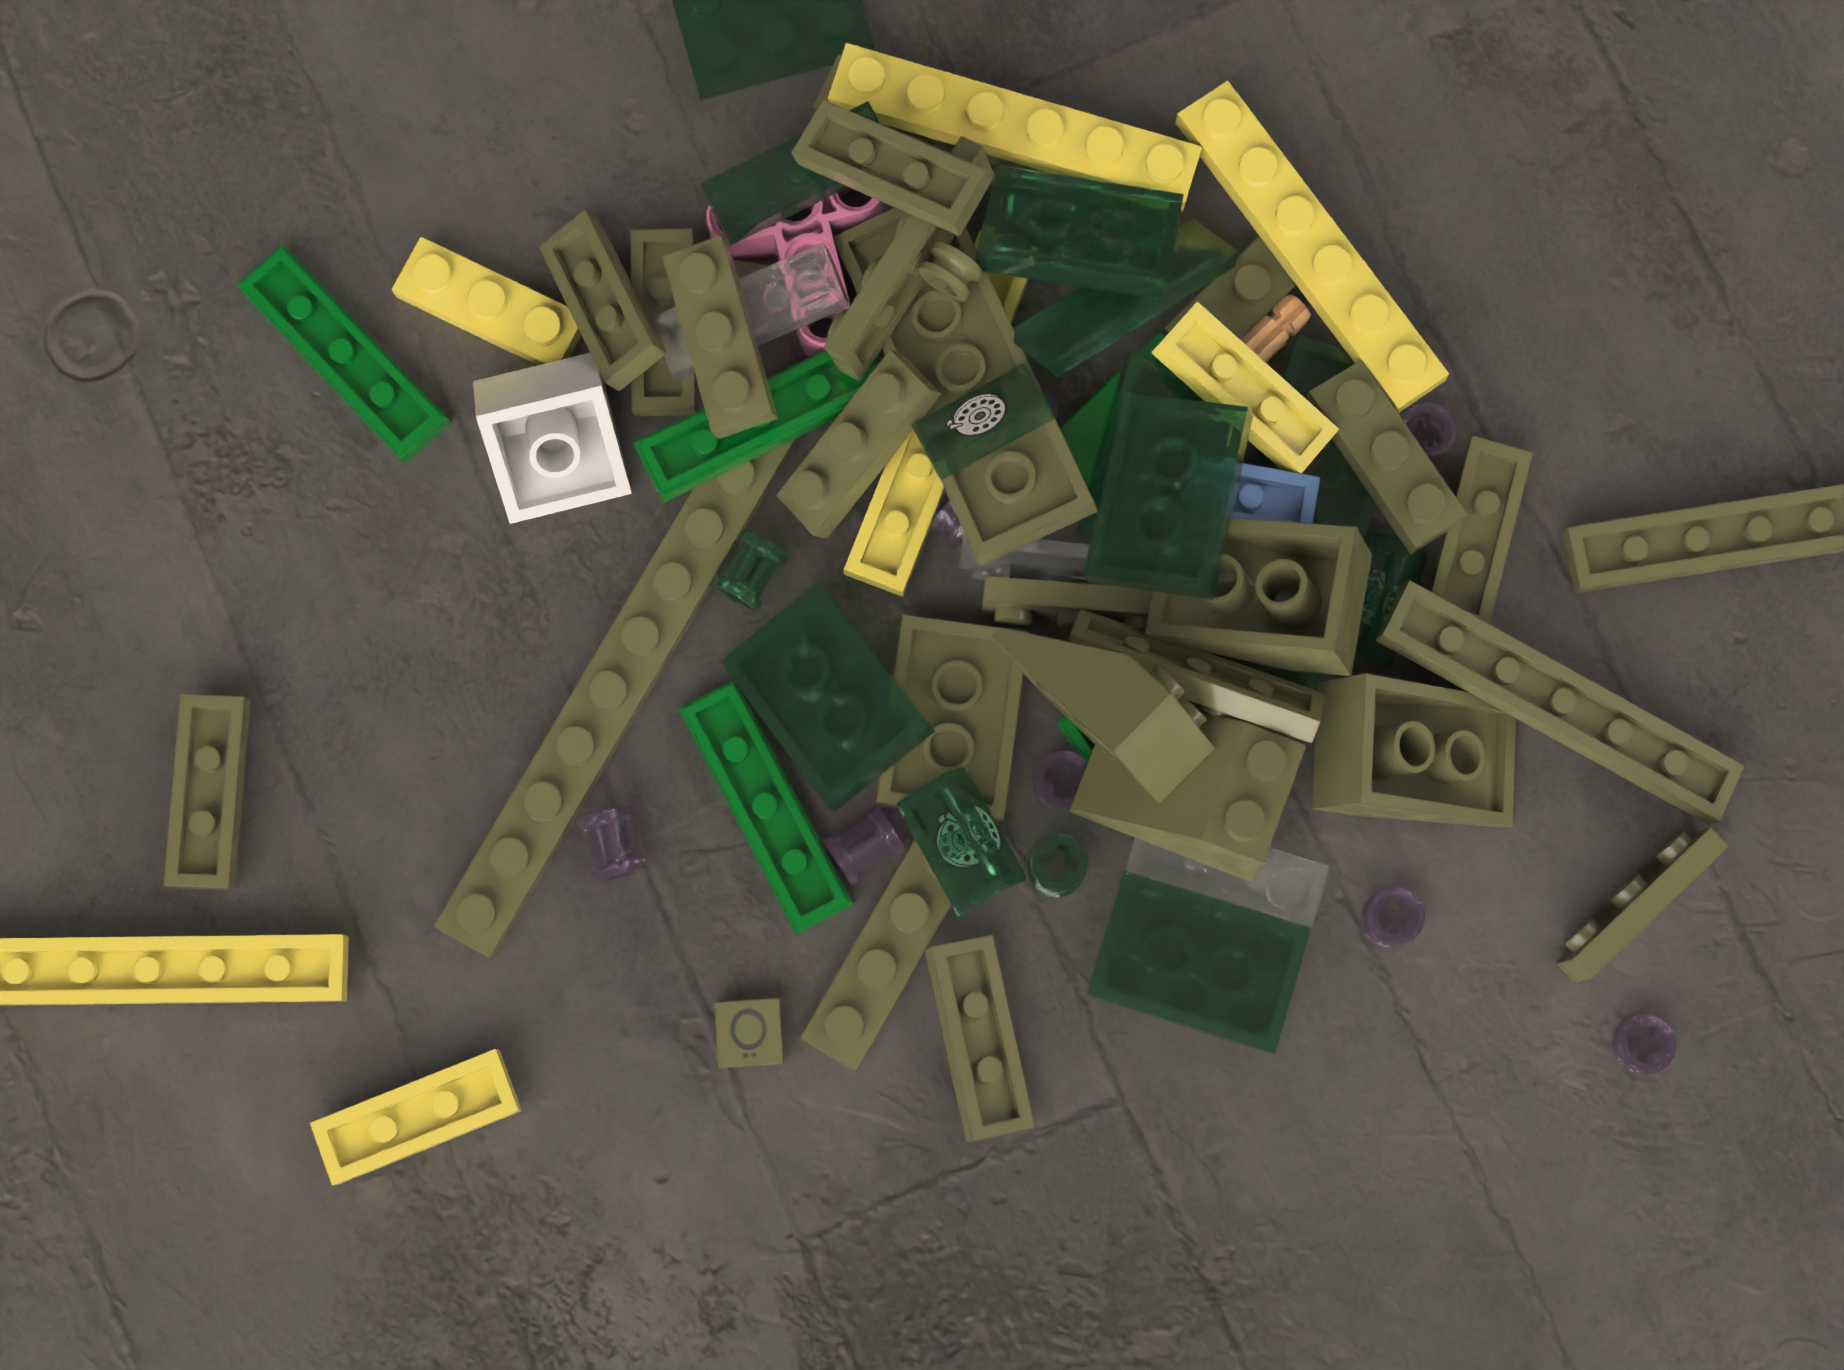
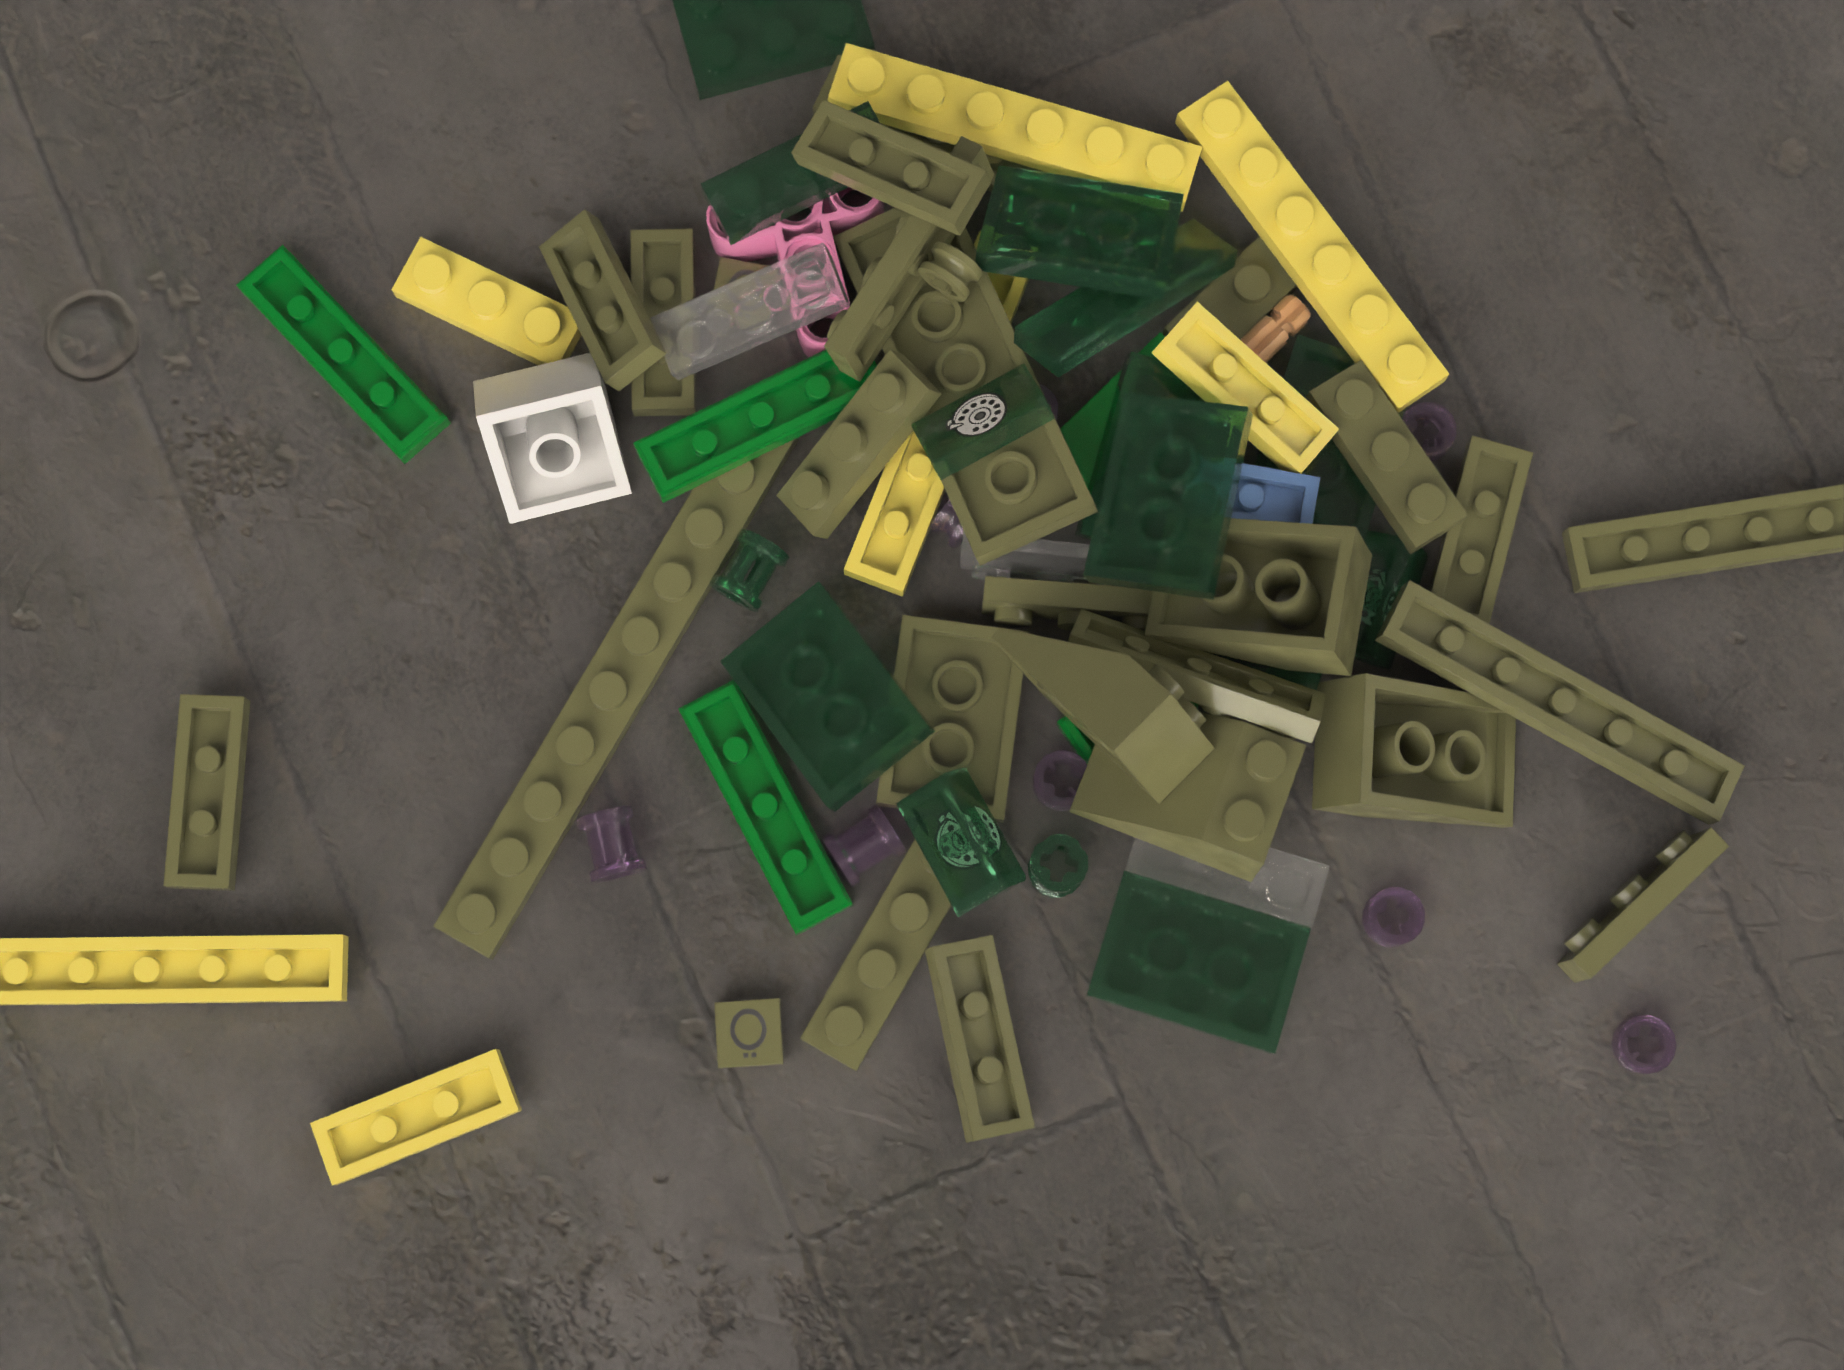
(719, 337): olive plate -> none

